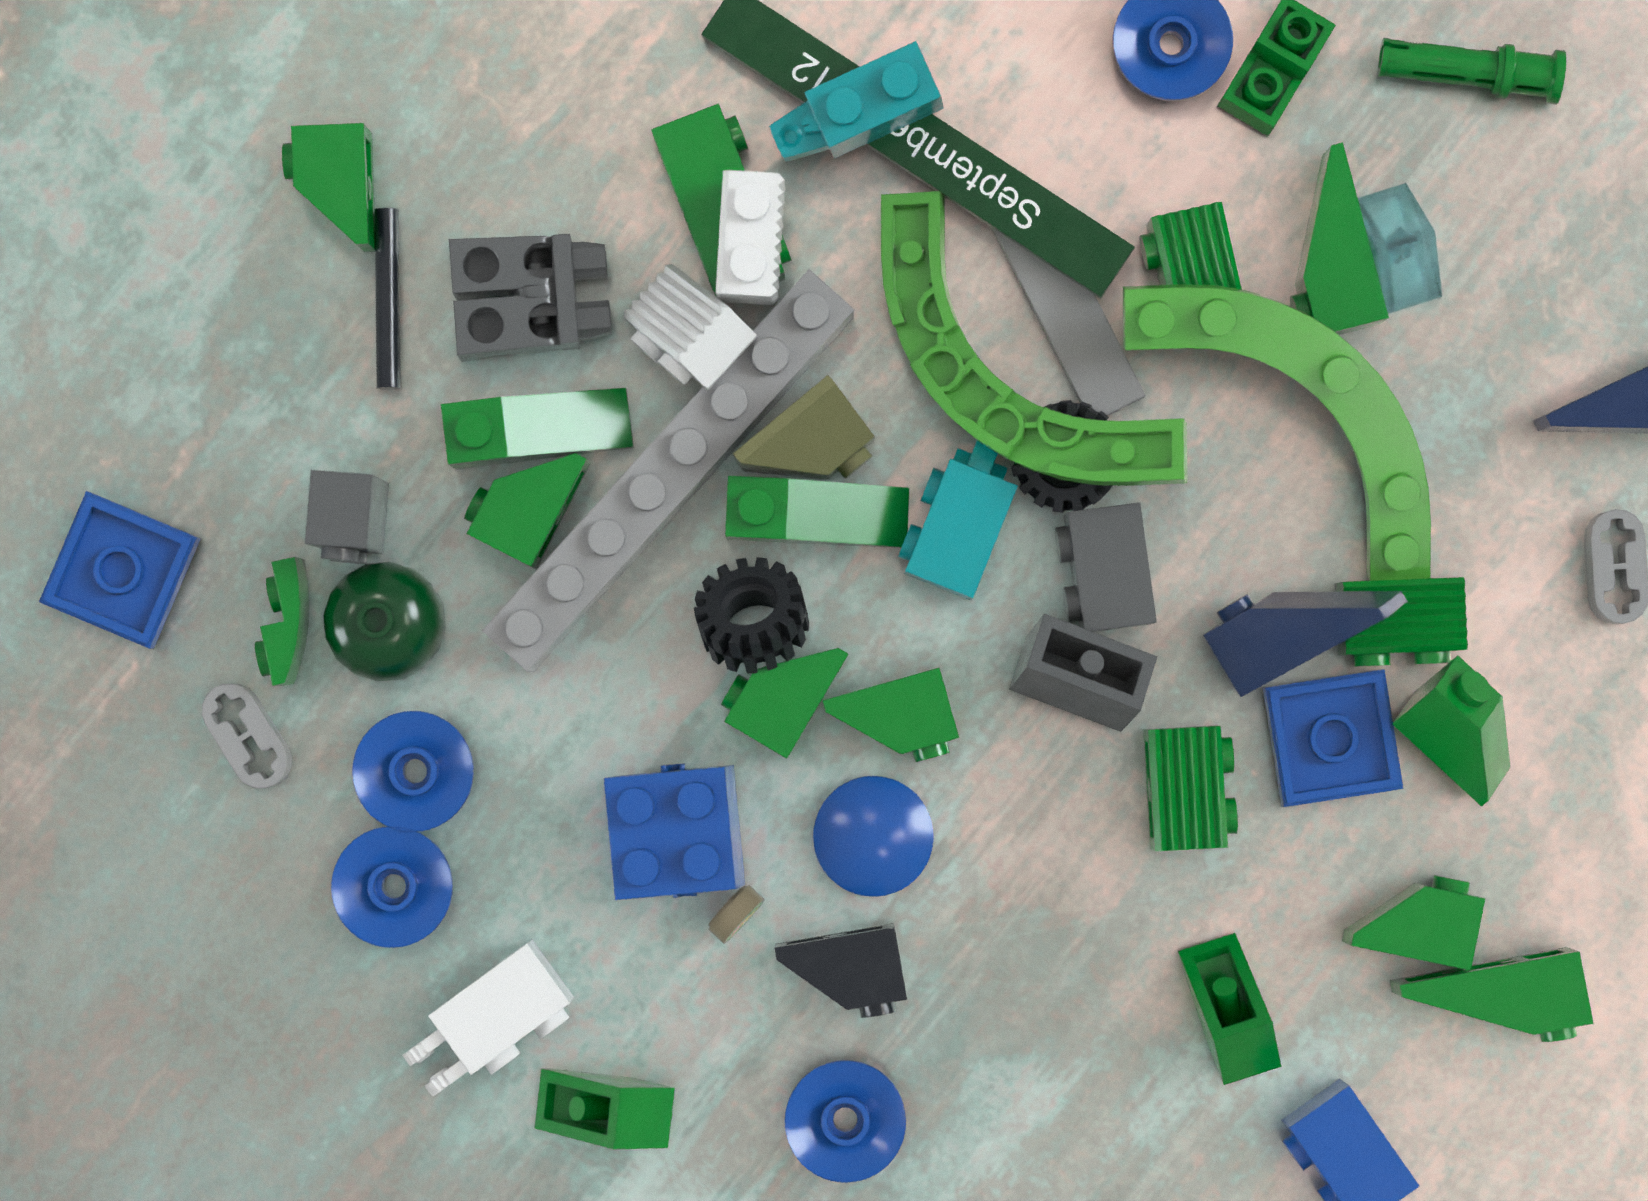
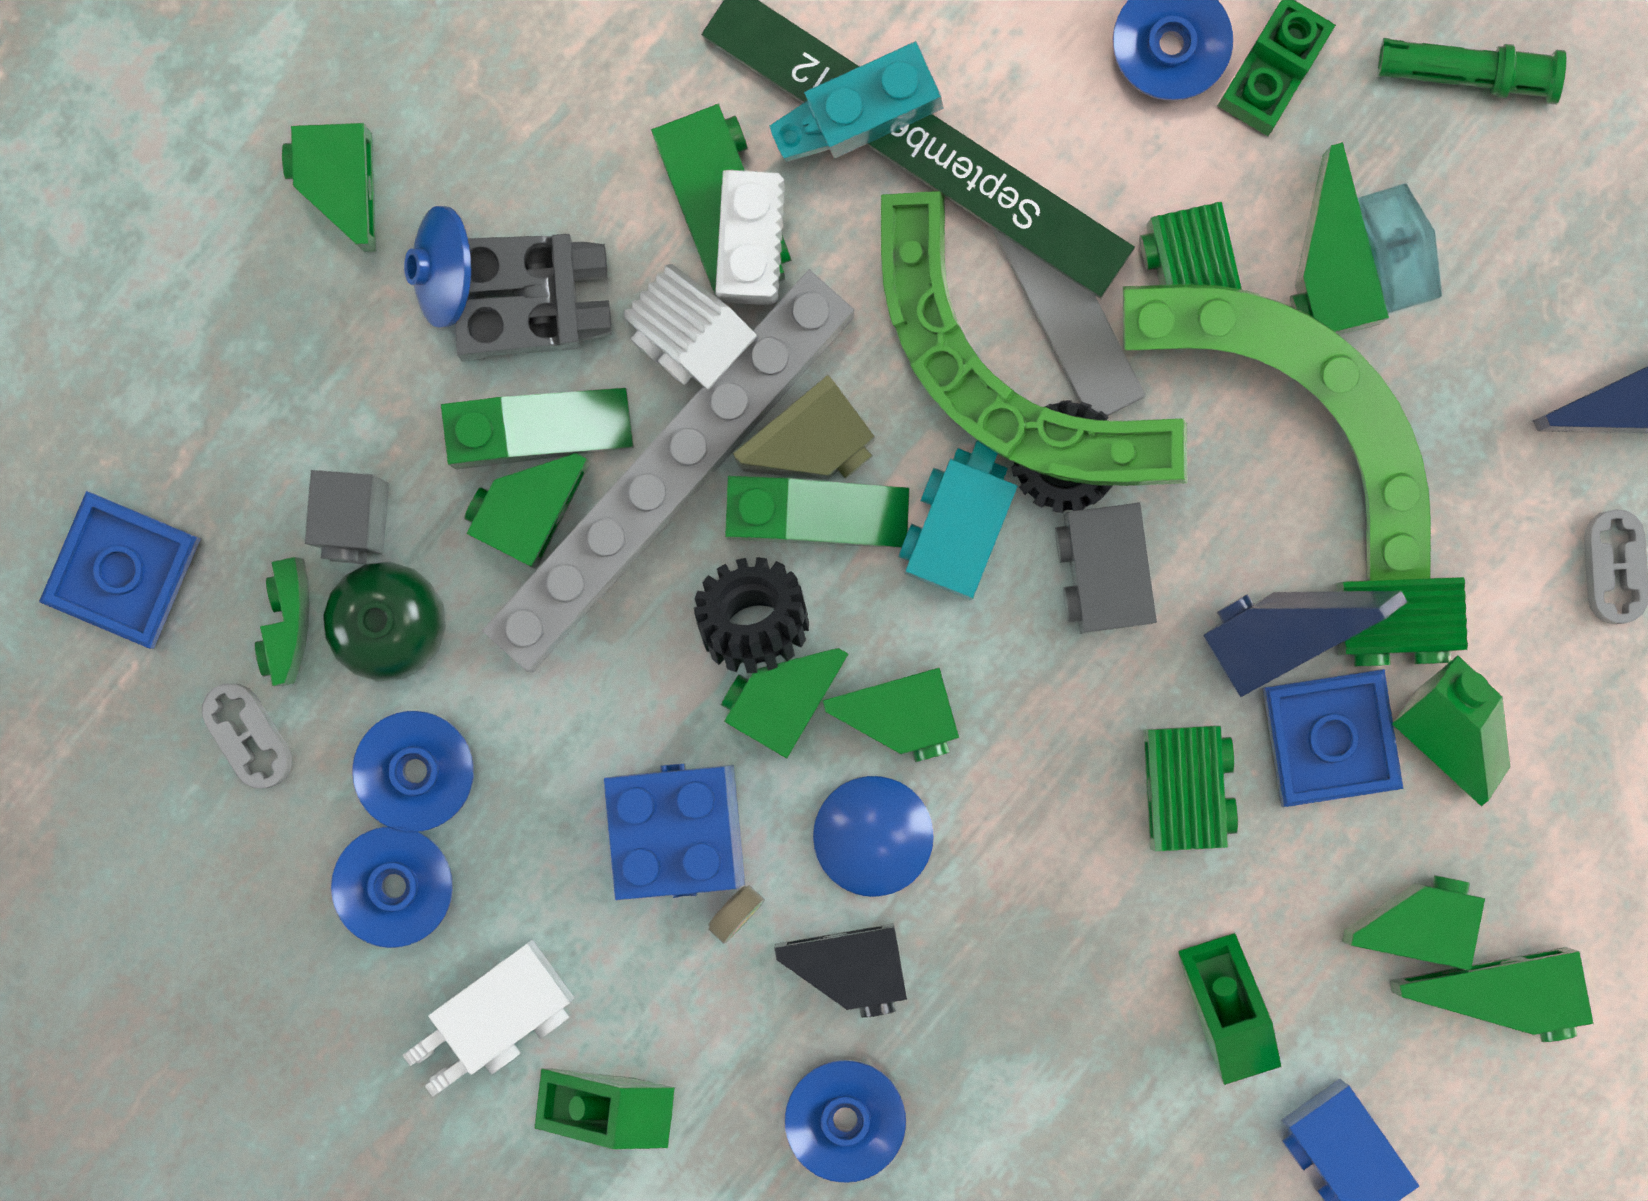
(387, 298): black bar -> none
(440, 266): none -> blue dish
(1083, 672): dark grey brick -> none

